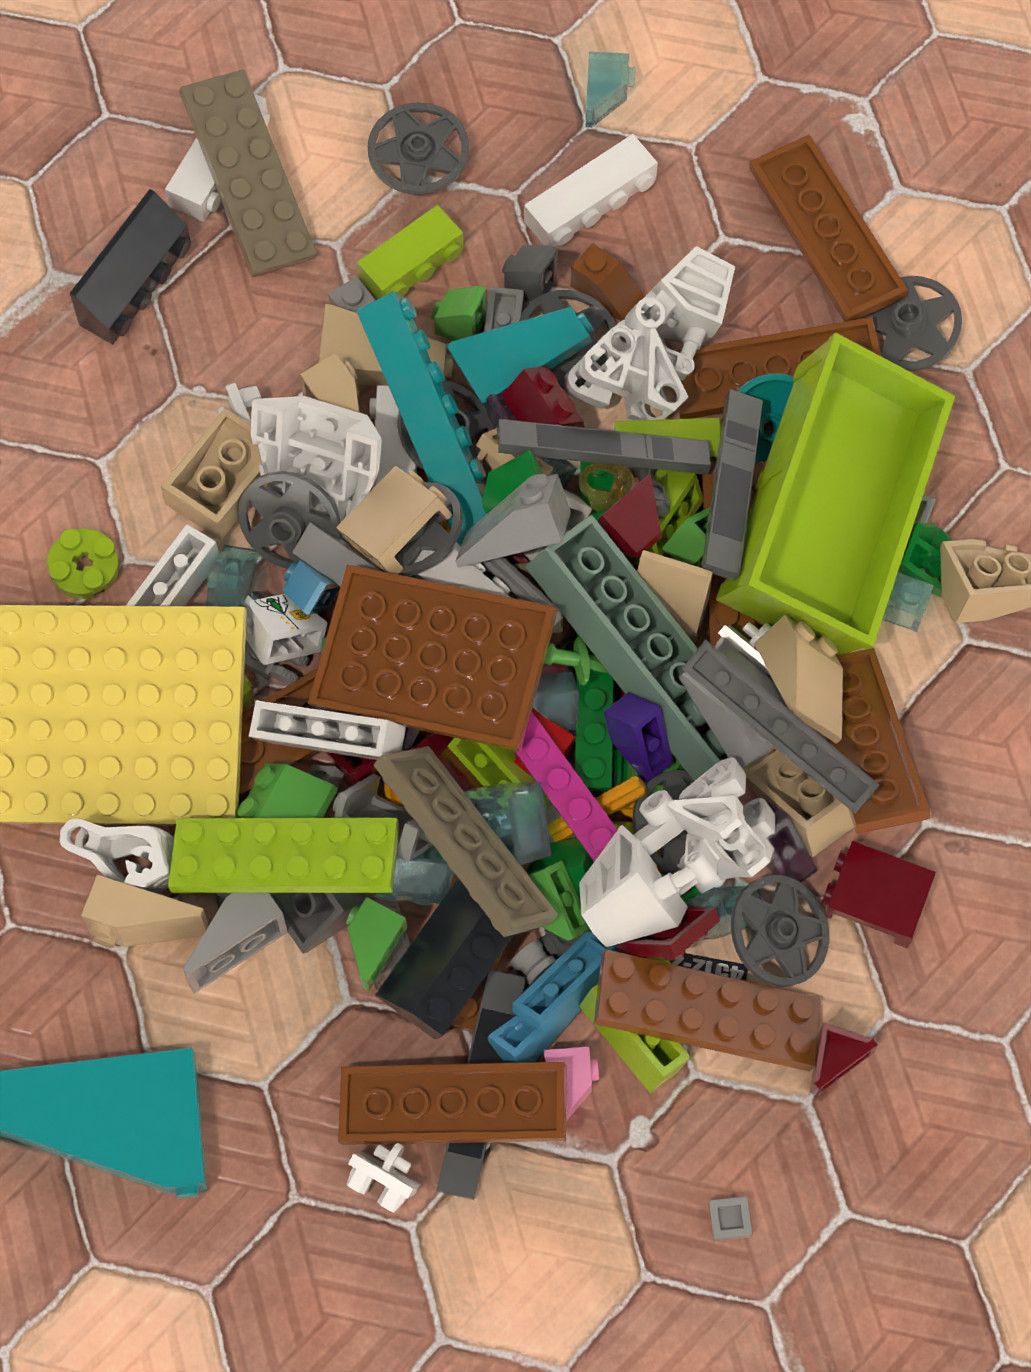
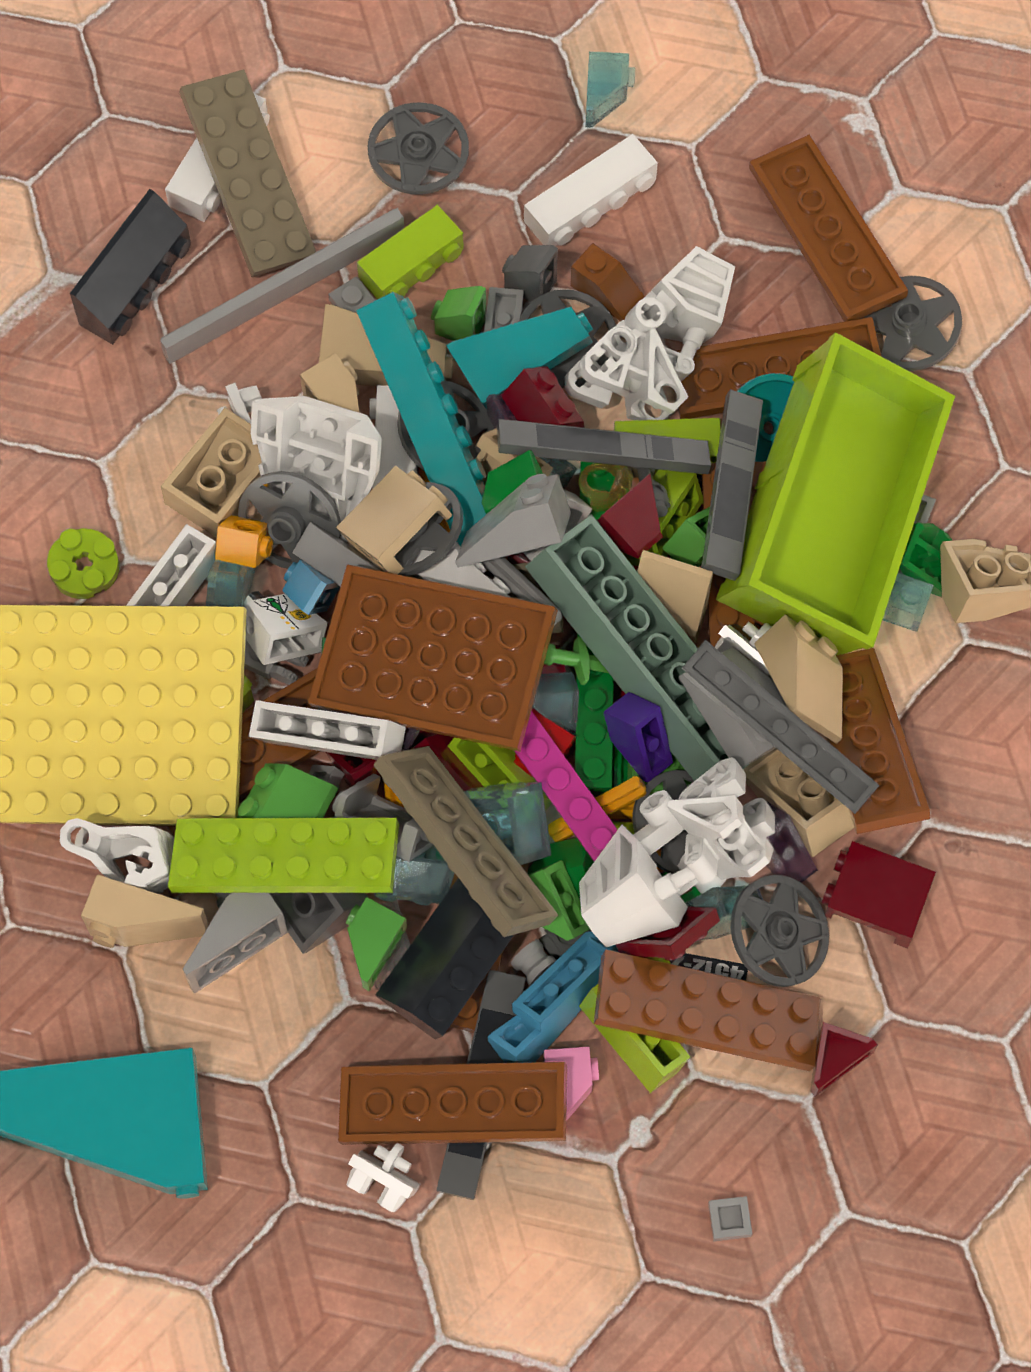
(243, 541): none -> light orange brick
(281, 286): none -> light grey tile

